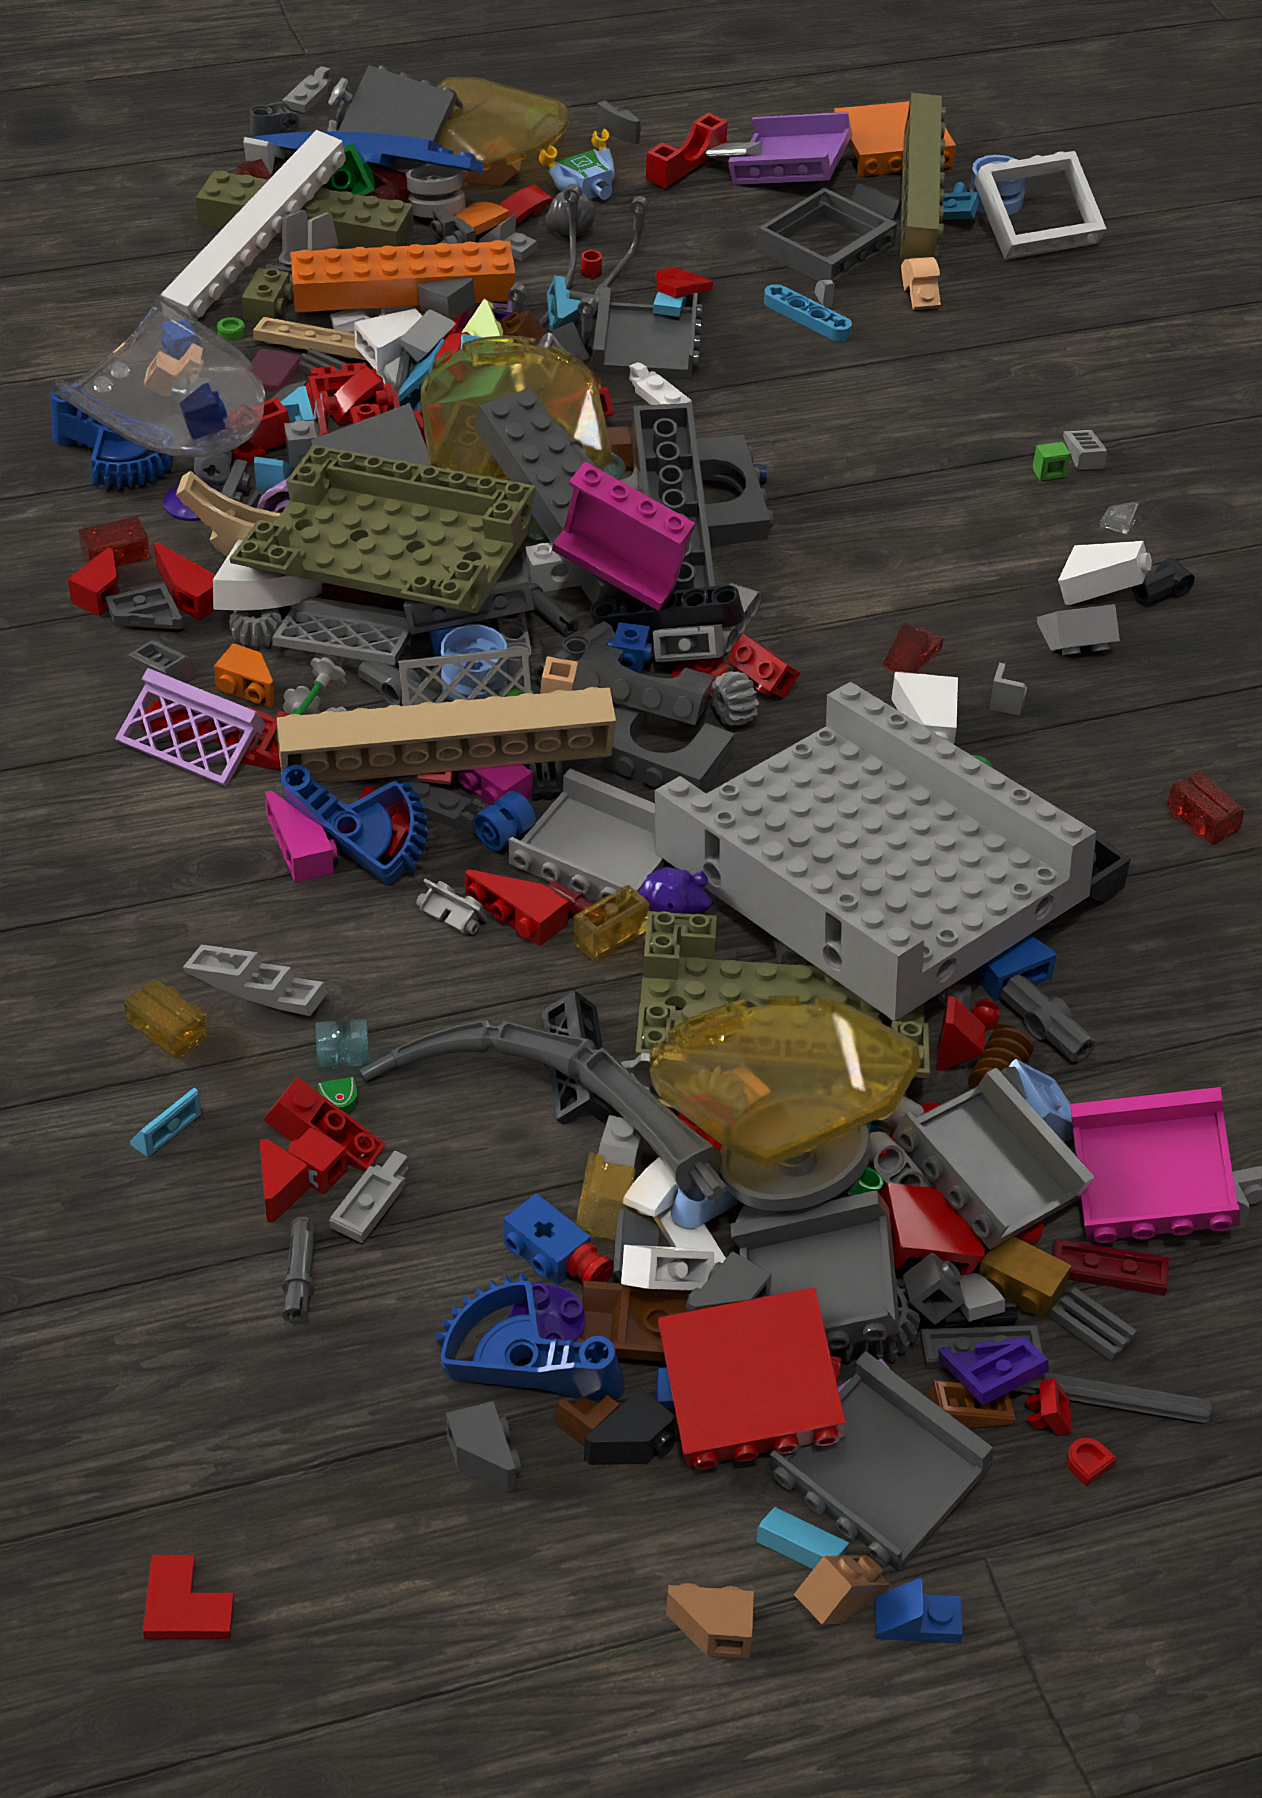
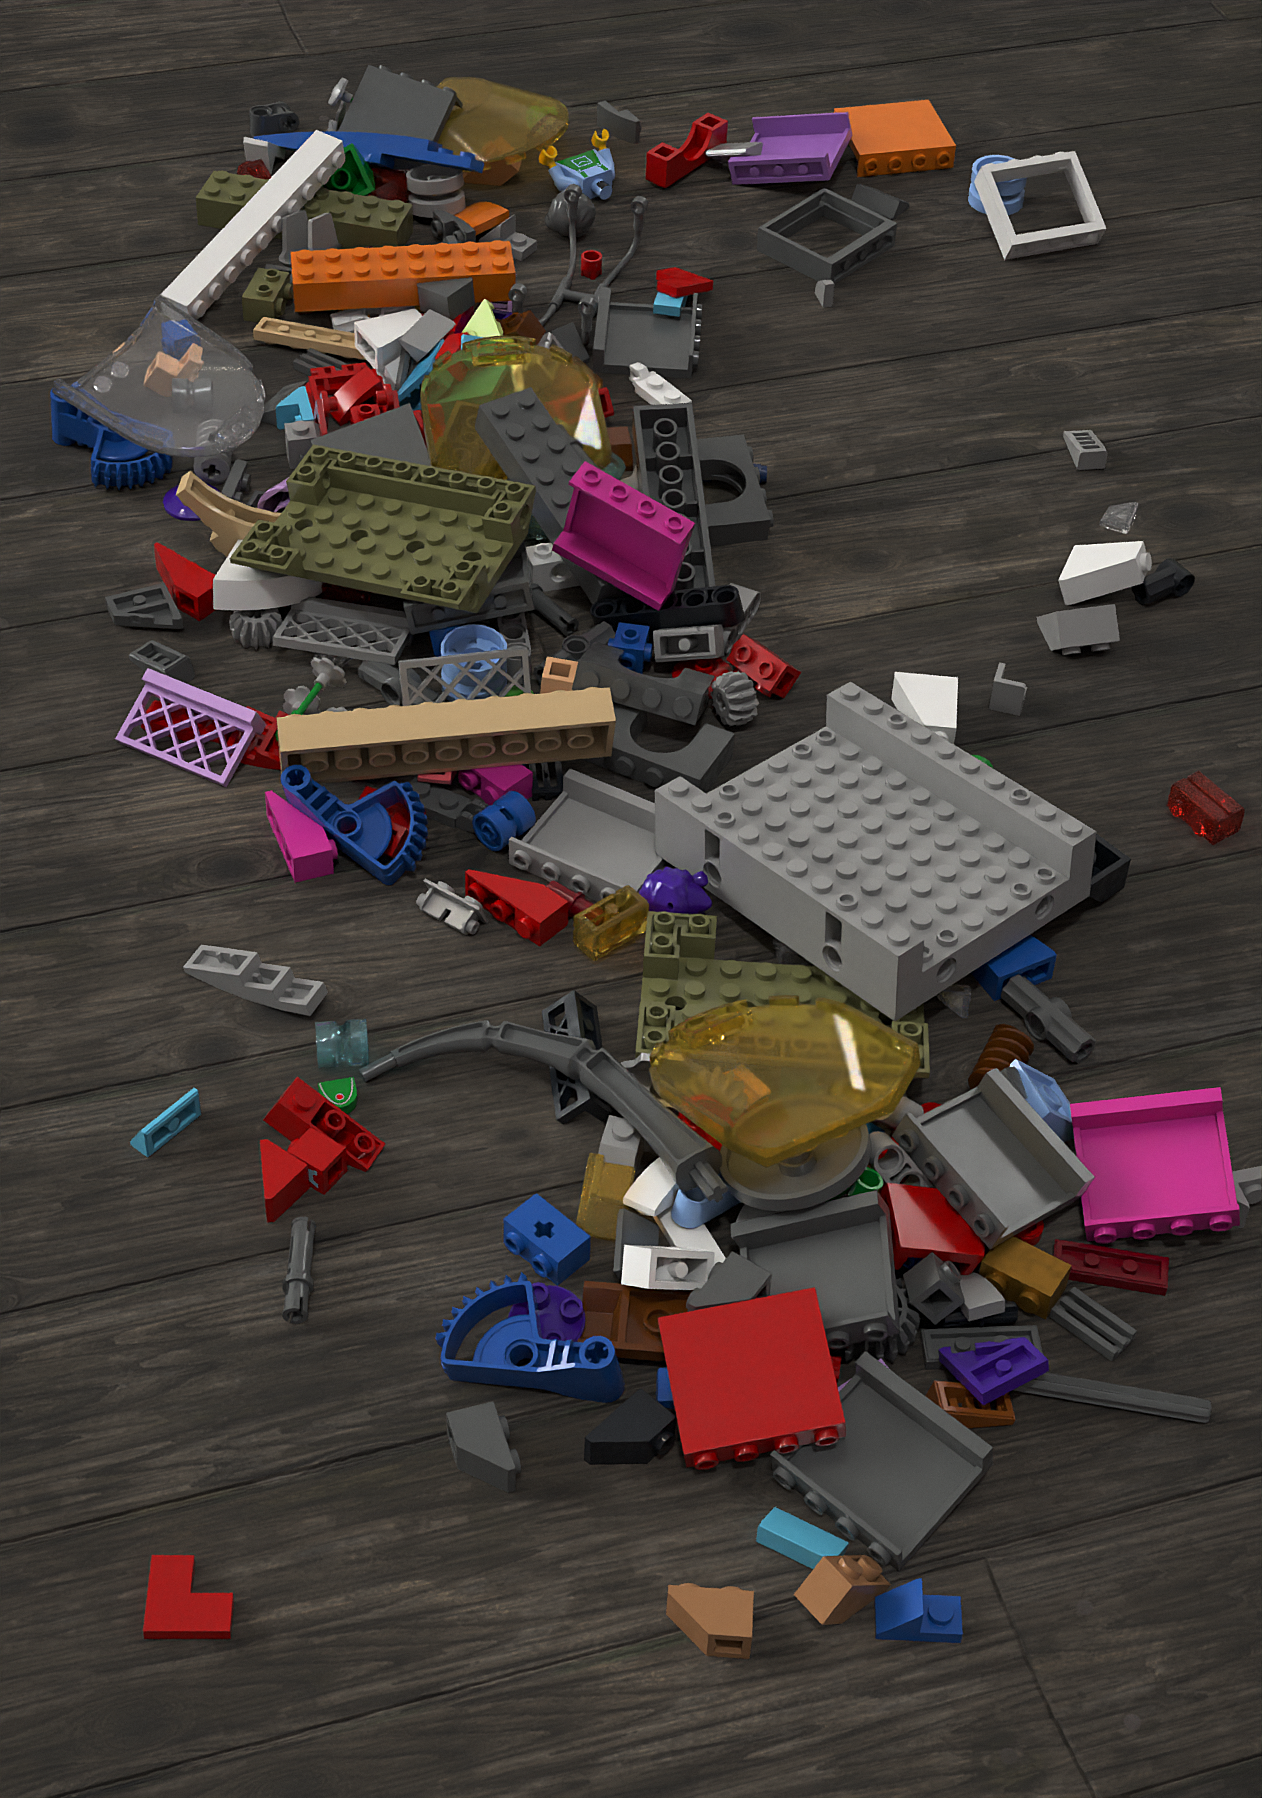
(94, 583): red slope -> none
(123, 536): clear red brick -> none
(166, 1018): clear yellow brick -> none
(203, 412): clear blue slope -> none
(231, 328): bright green tile -> none
(245, 675): orange slope -> none
(248, 452): red tile -> none
(270, 472): medium azure slope -> none
(271, 428): red slope -> none
(274, 367): clear pink piece -> none
(309, 91): light grey hinge -> none
(370, 1198): light grey hinge -> none
(527, 201): red slope -> none
(561, 308): medium azure slope -> none
(583, 1416): reddish brown panel -> none
(589, 1265): red wheel -> none
(809, 314): dark azure beam -> none
(912, 649): clear red slope -> none
(921, 279): light nougat brick -> none
(922, 178): olive brick -> none
(960, 203): dark azure plate -> none
(960, 1035): red slope -> none
(987, 1013): red hinge -> none
(1051, 461): bright green slope -> none
(1054, 1408): red tile -> none
(1089, 1460): red tile -> none

